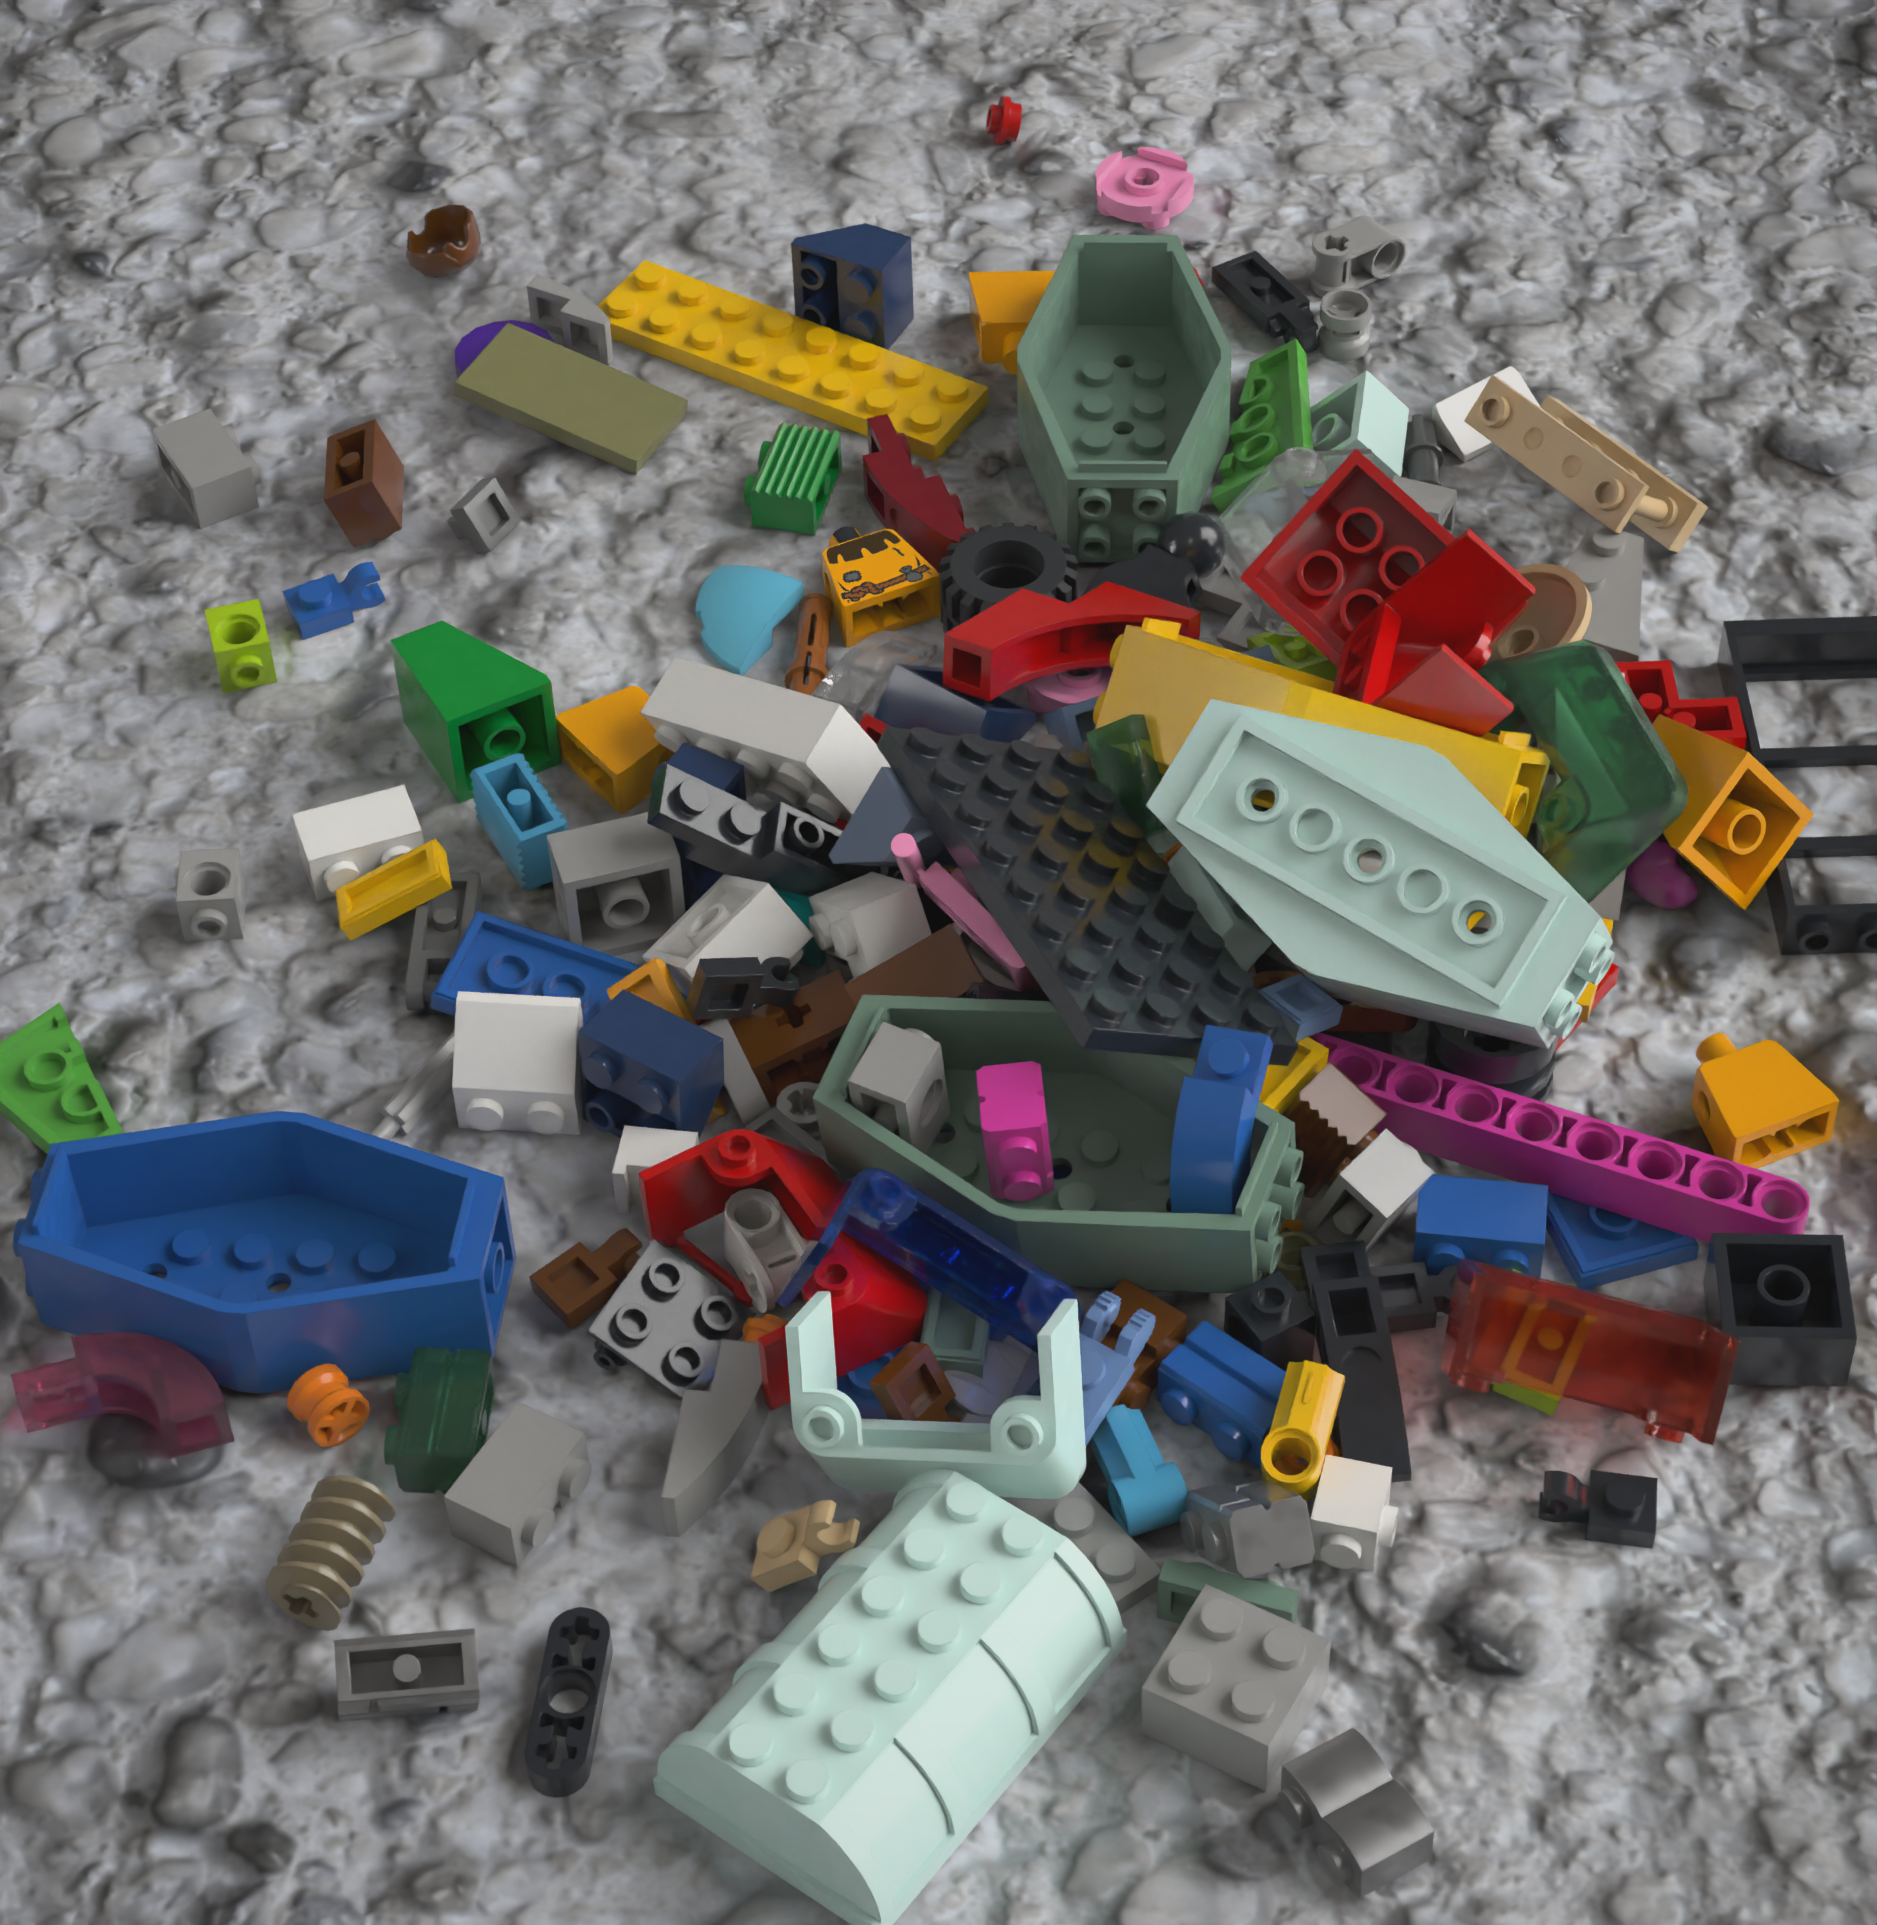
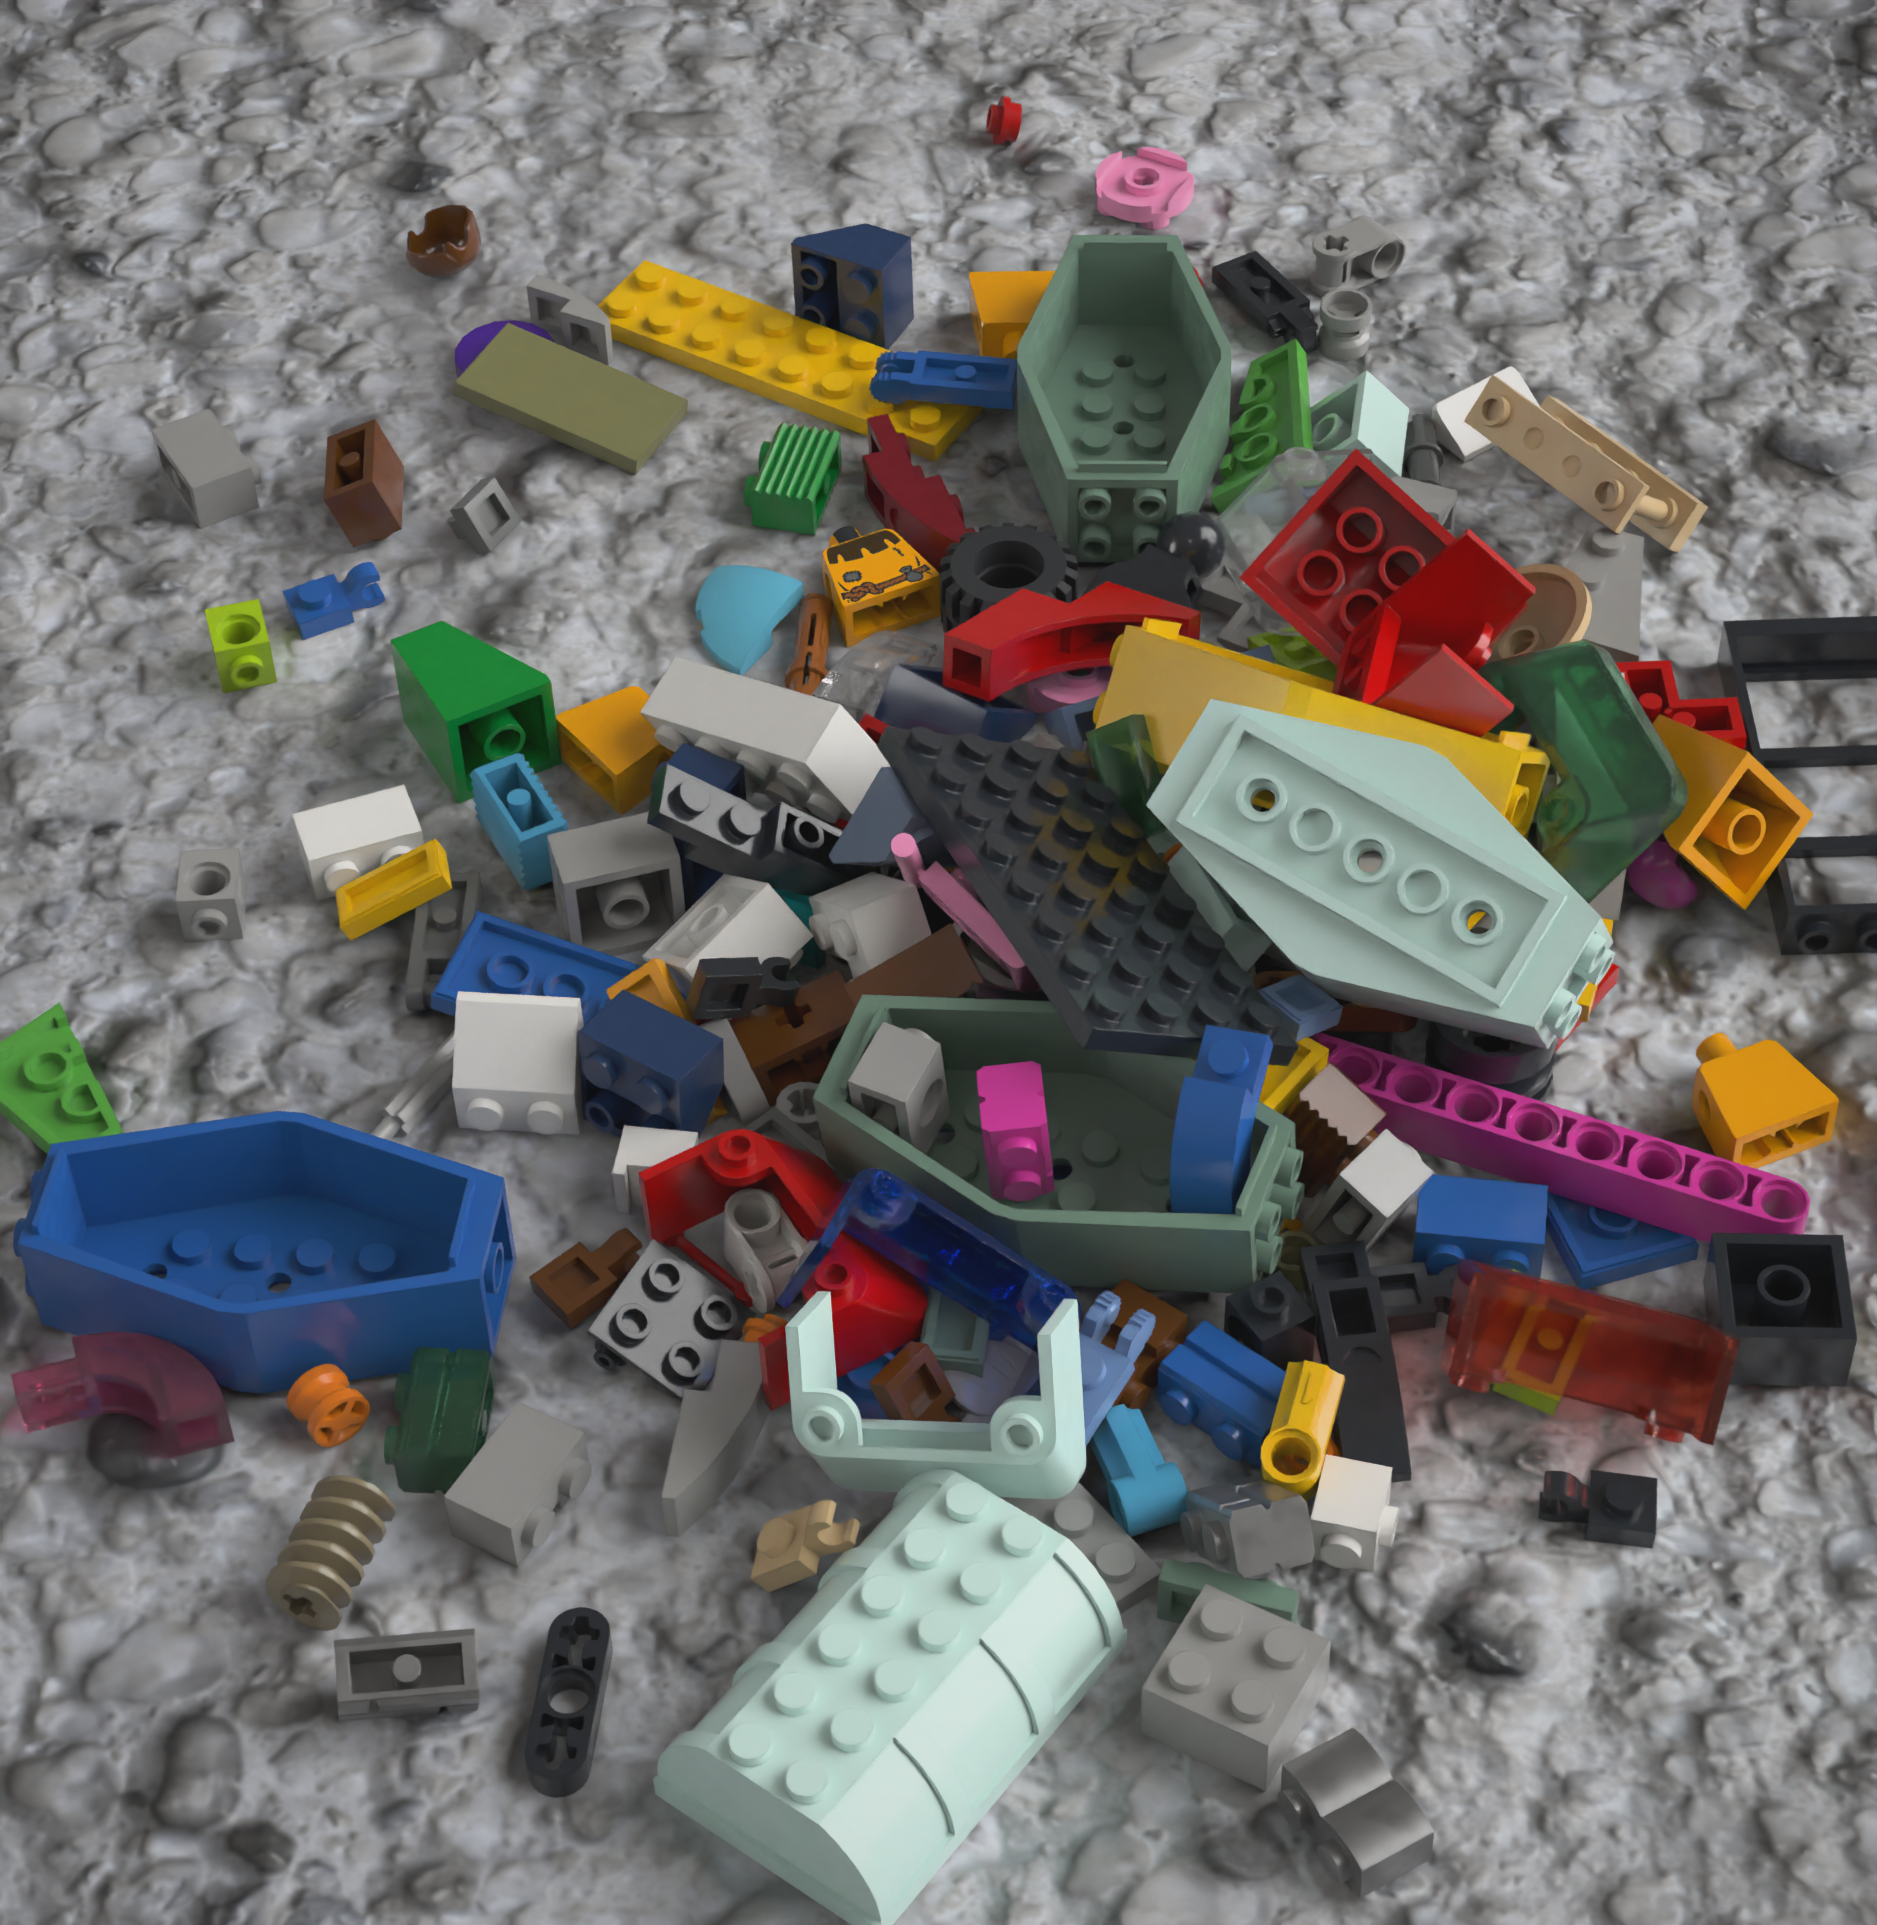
(945, 379): none -> blue hinge

